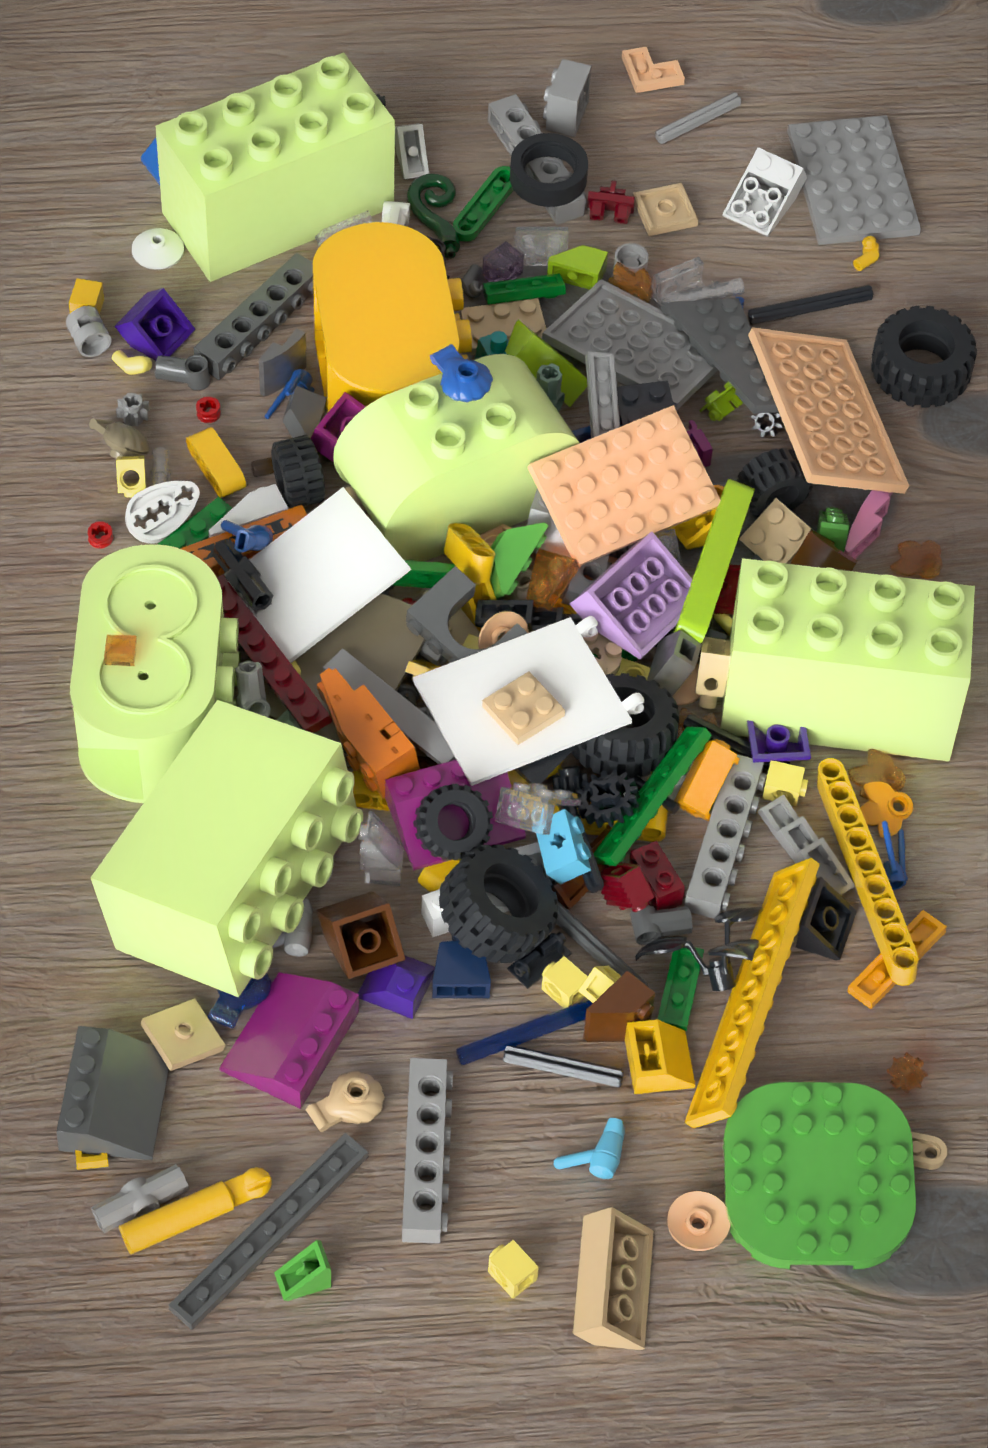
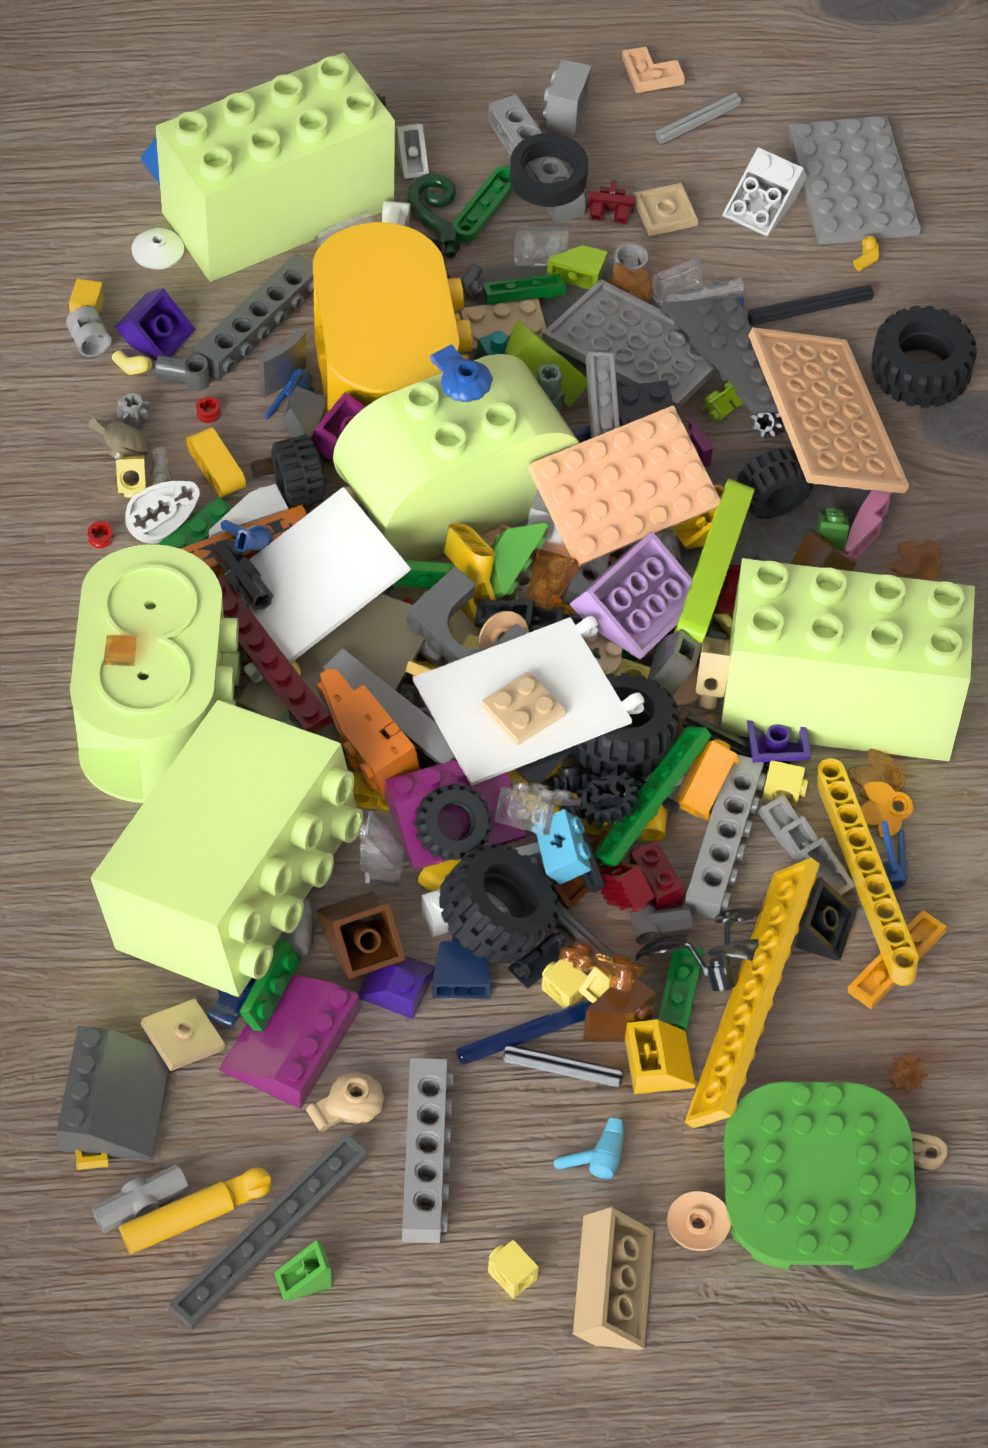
(251, 688): light grey piece -> none
(269, 989): none -> green plate
(503, 263): clear purple brick -> none
(619, 967): none -> clear orange plant
(776, 534): tan plate -> none

